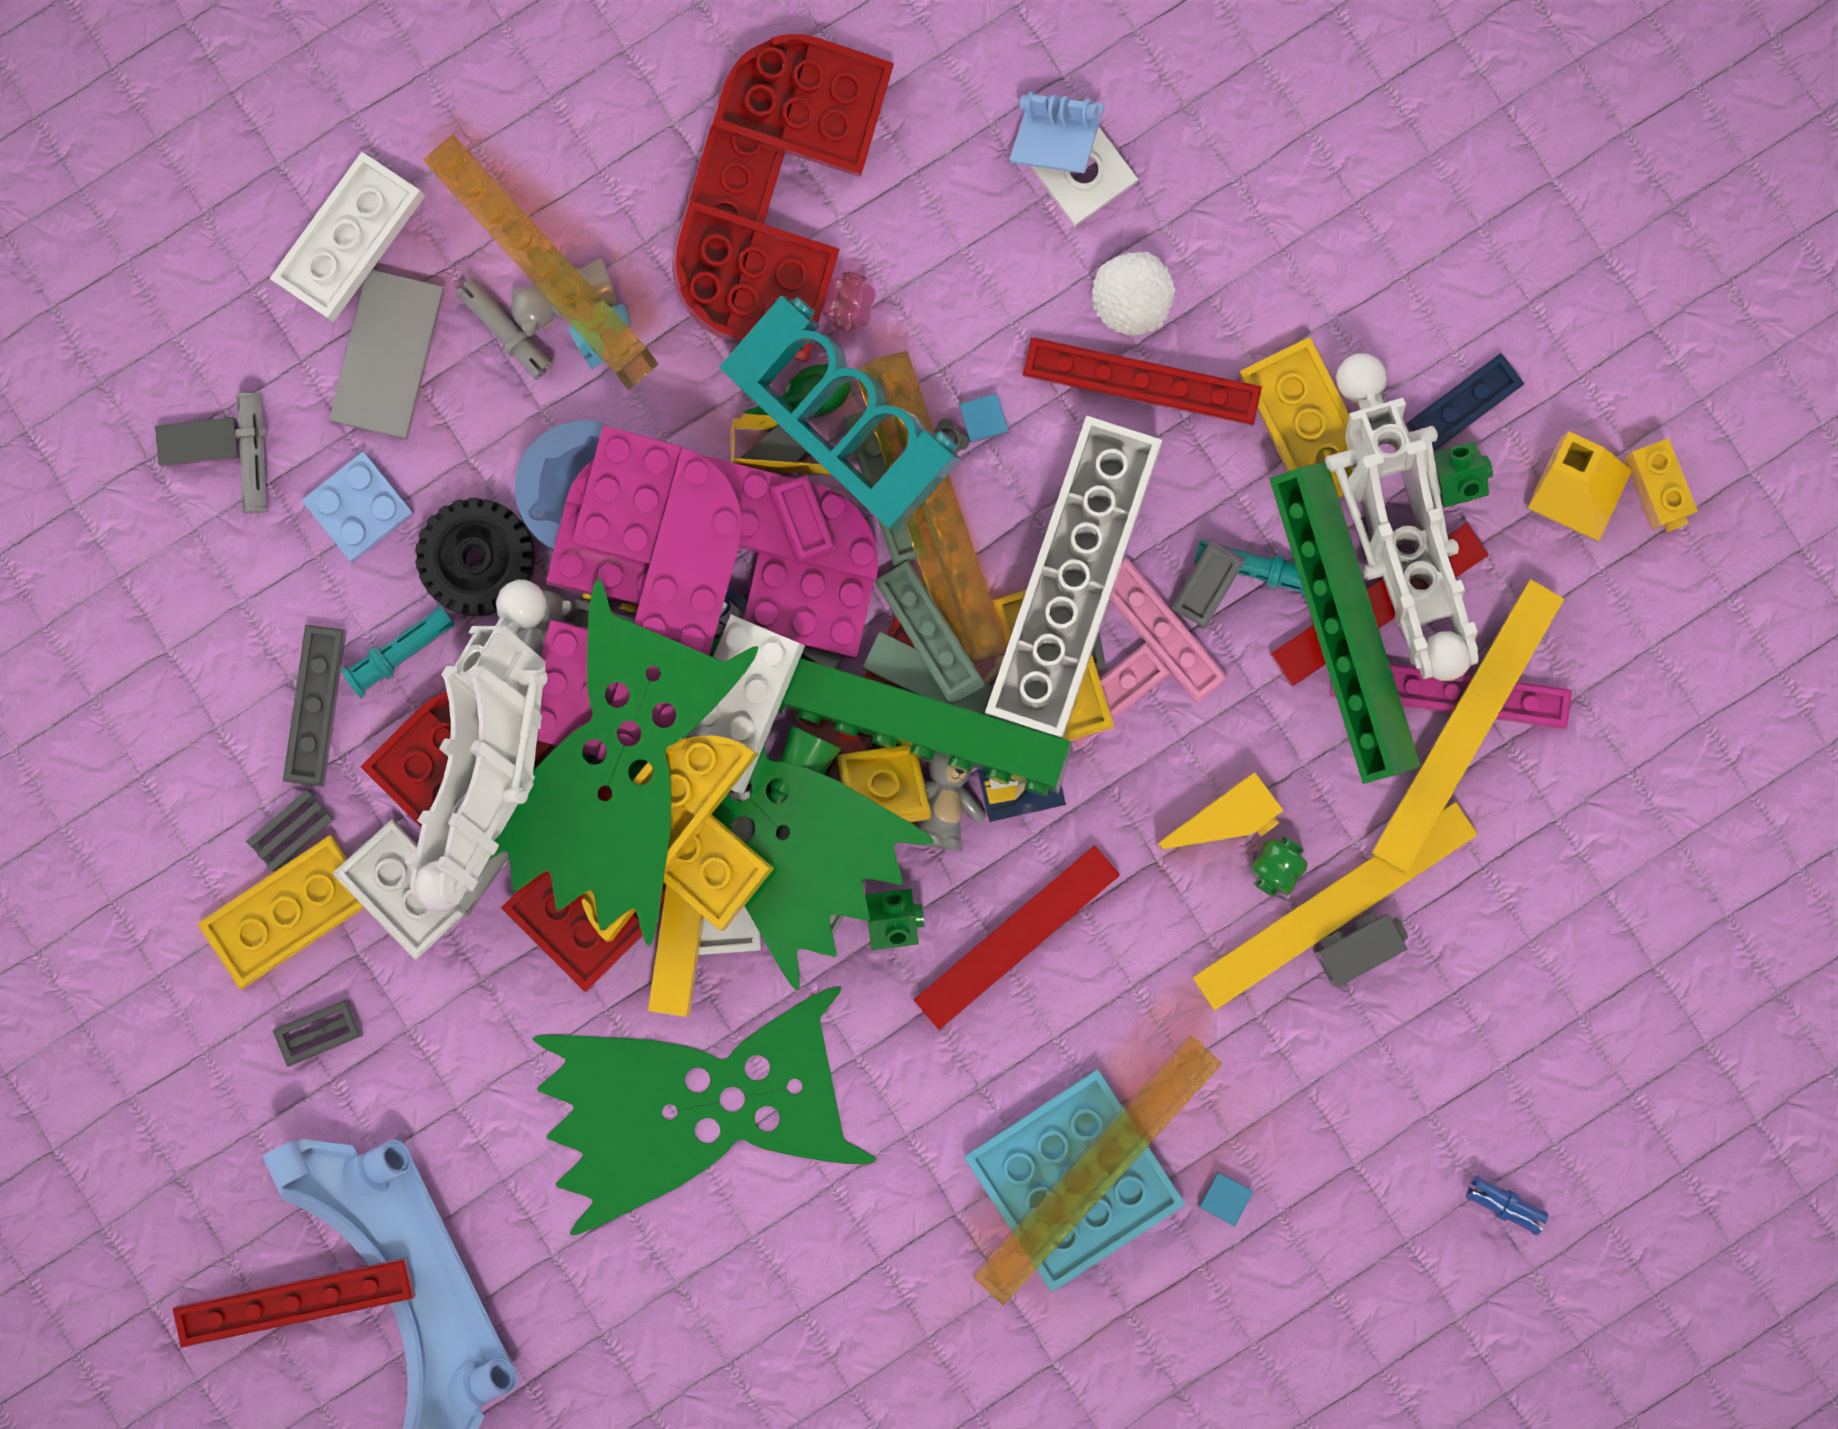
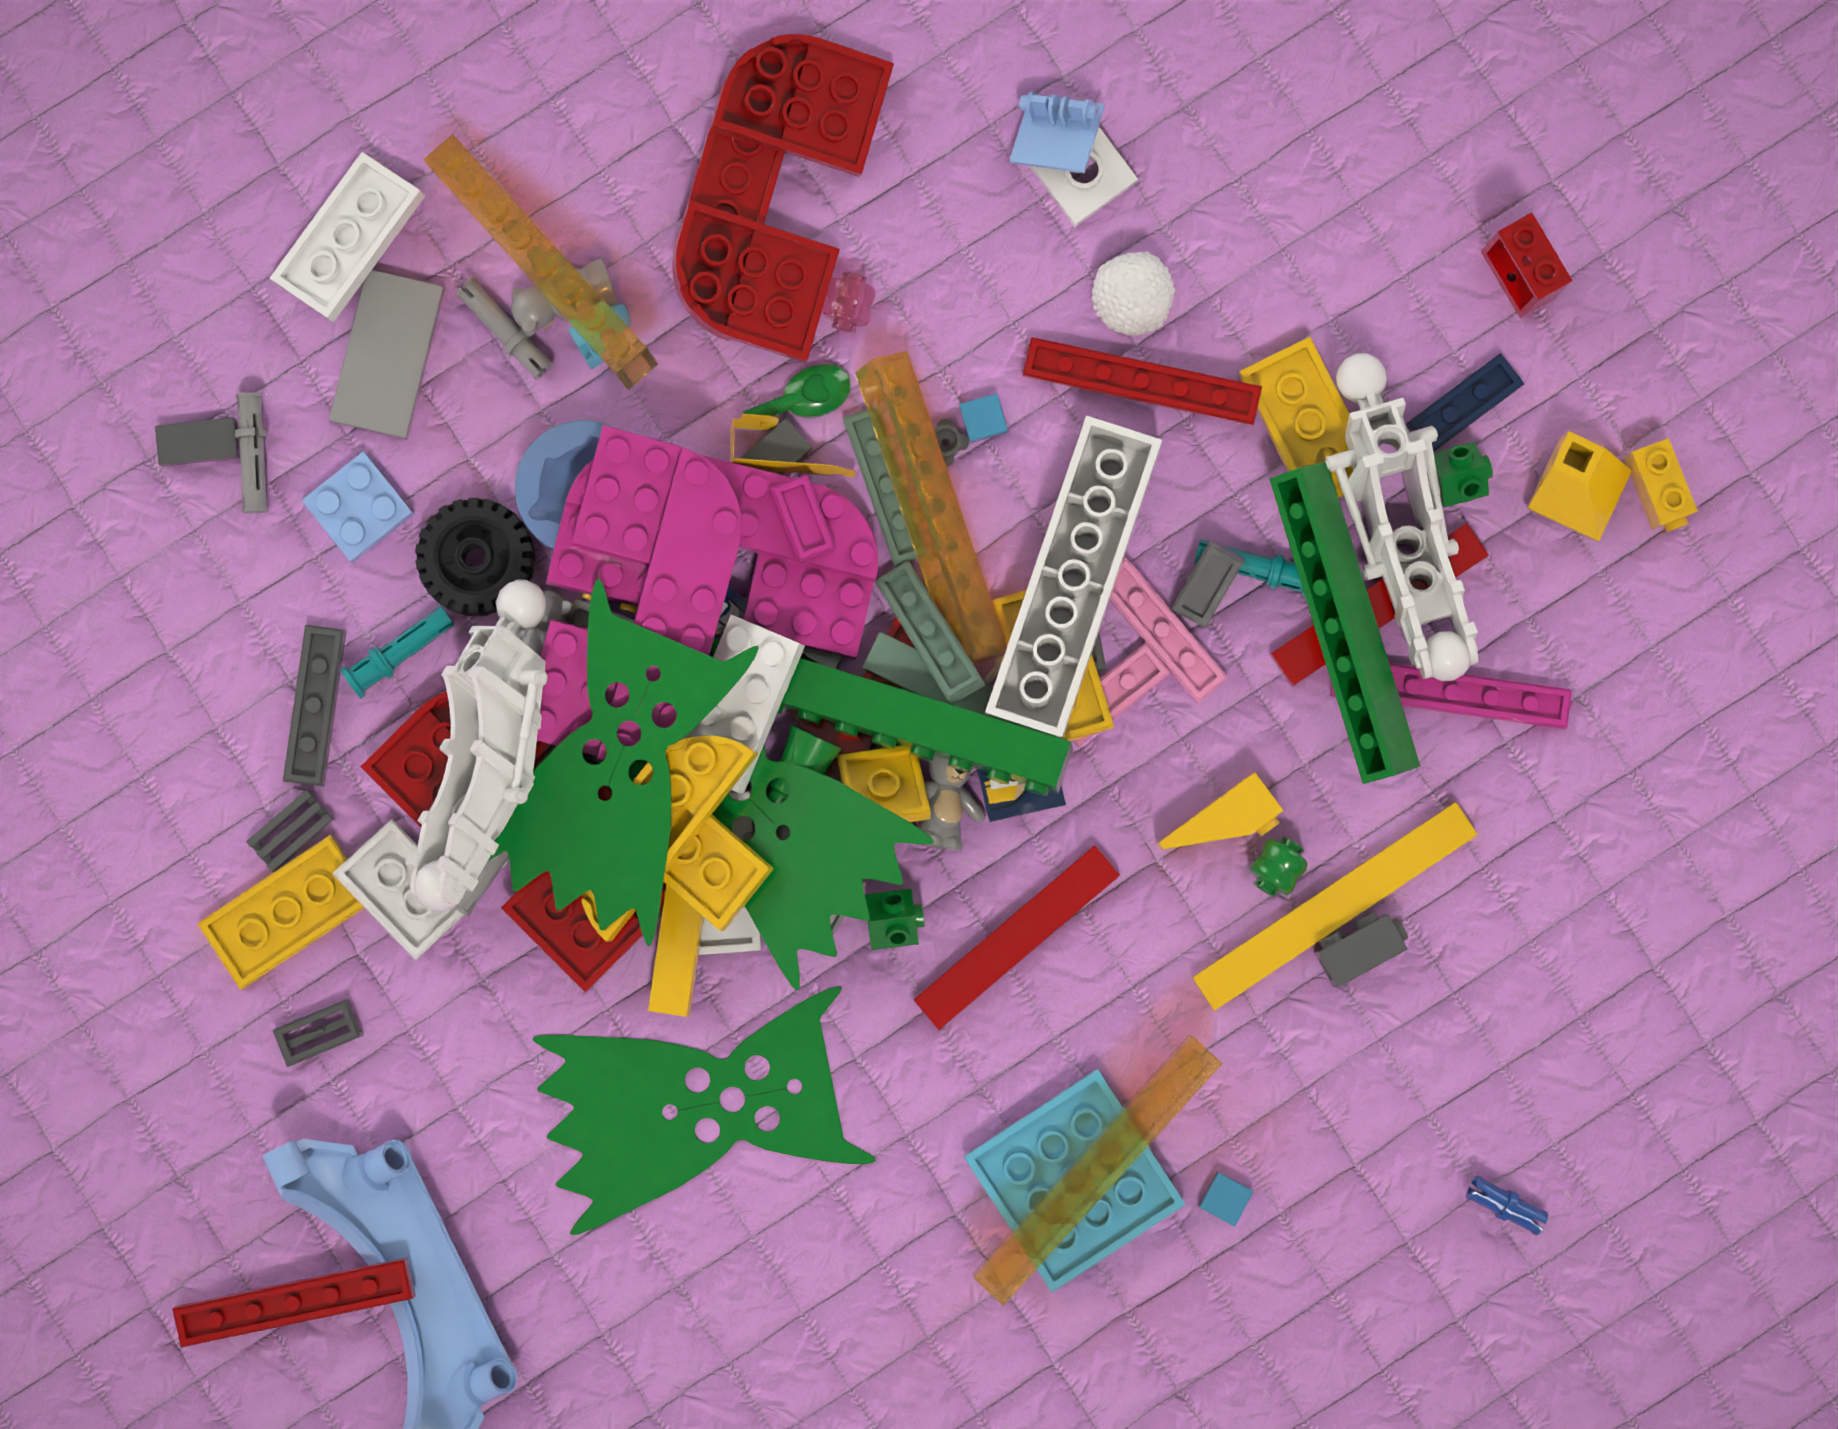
(764, 355): teal fence -> none
(1467, 726): yellow tile -> none
(1530, 257): none -> red window

